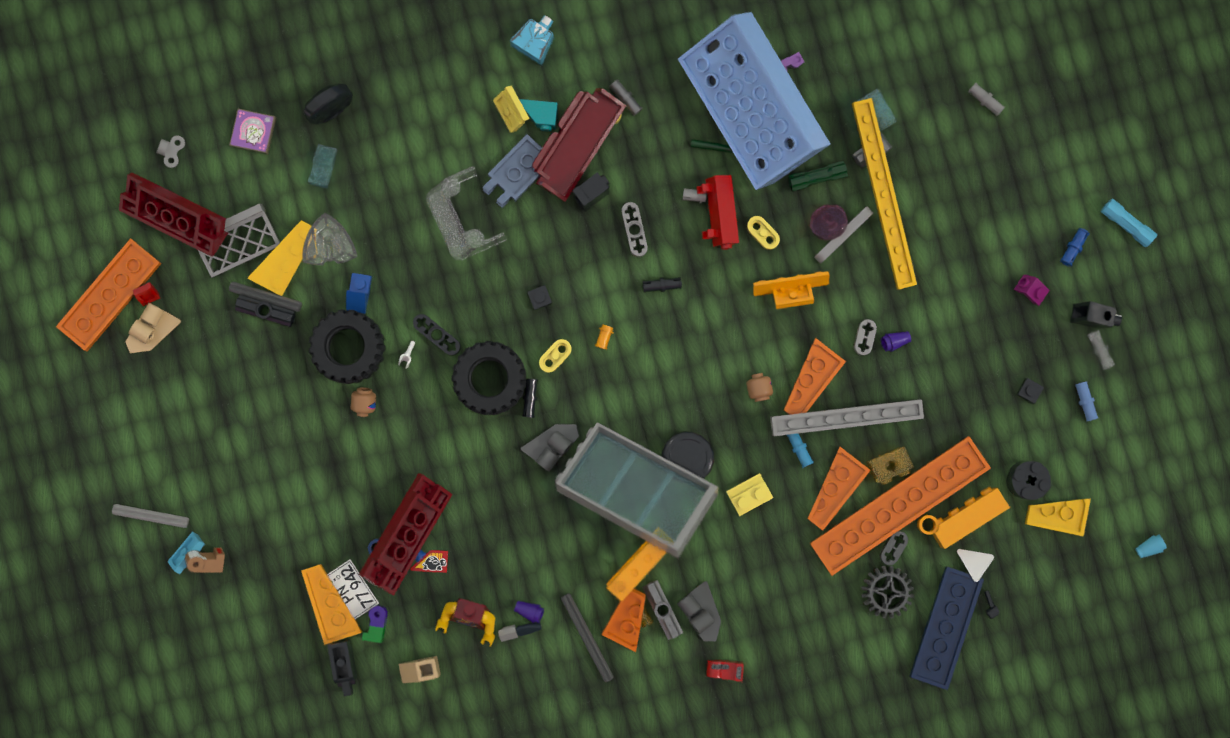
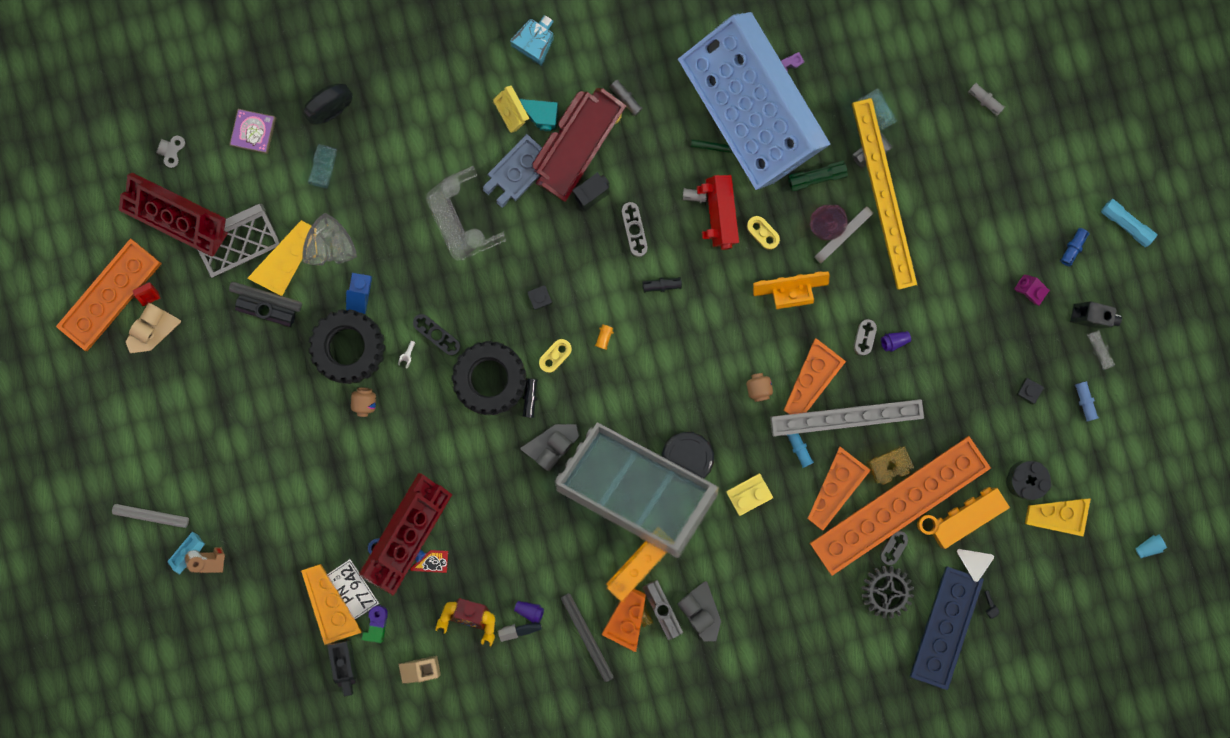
(725, 669): red leg -> none

